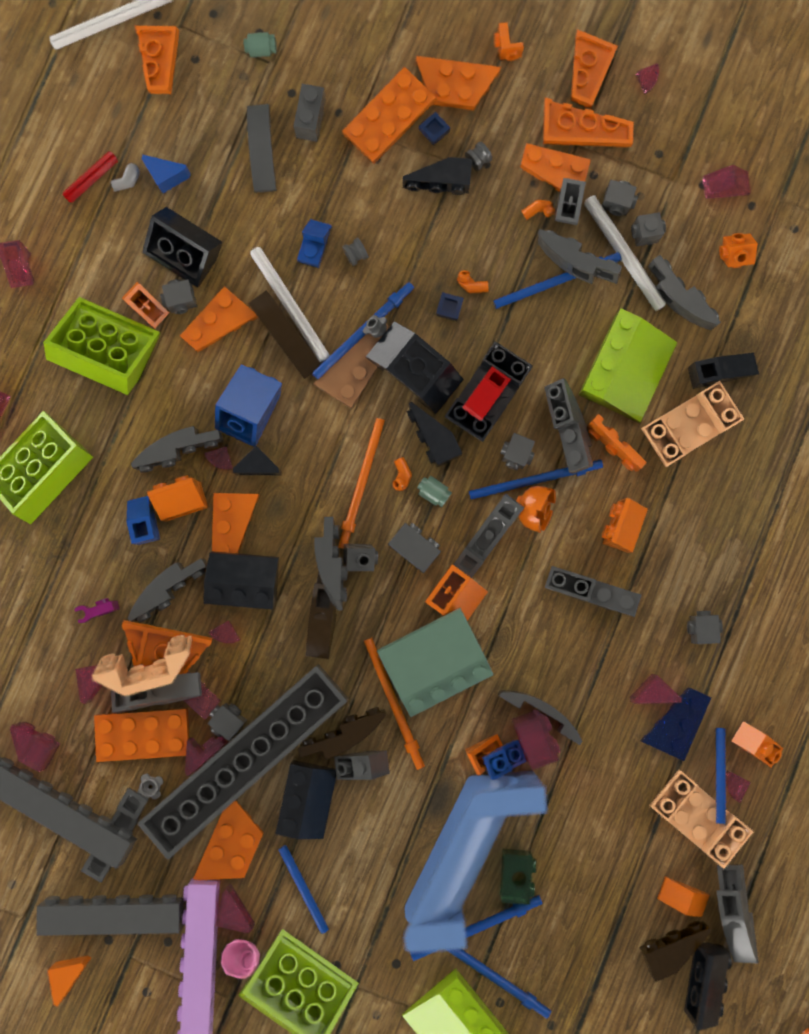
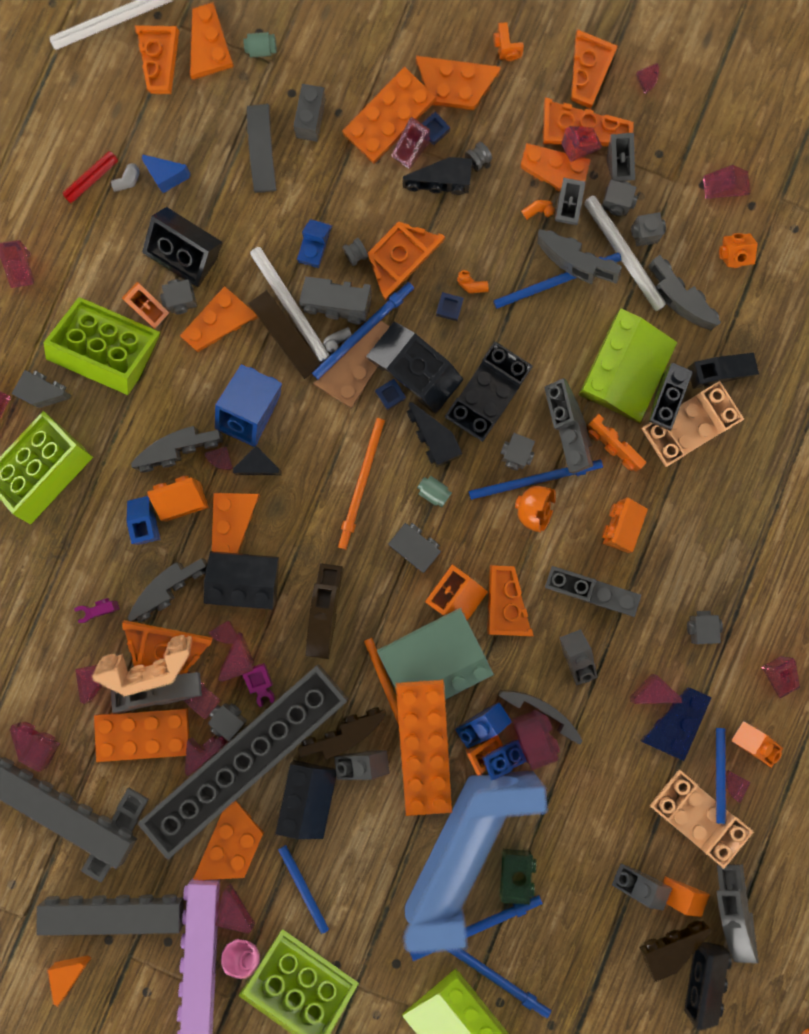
(39, 392): none -> dark grey slope
(144, 788): light grey plate -> none
(208, 43): none -> orange wing
(237, 660): none -> clear pink slope
(259, 681): none -> magenta plate
(330, 565): dark grey slope -> none
(332, 340): none -> light grey arm
(336, 300): none -> dark grey wedge
(359, 557): dark grey brick -> none
(375, 326): dark grey plate -> none
(390, 394): none -> dark blue plate
(400, 255): none -> orange wing
(404, 475): orange arm -> none
(411, 143): none -> clear pink slope
(424, 747): none -> orange plate
(483, 725): none -> blue slope
(486, 393): red slope -> none
(488, 535): dark grey slope -> none
(505, 604): none -> orange wing
(578, 657): none -> dark grey slope
(580, 142): none -> clear pink slope
(621, 157): none -> dark grey slope
(642, 887): none -> dark grey slope
(670, 396): none -> black slope
(782, 675): none -> clear pink slope

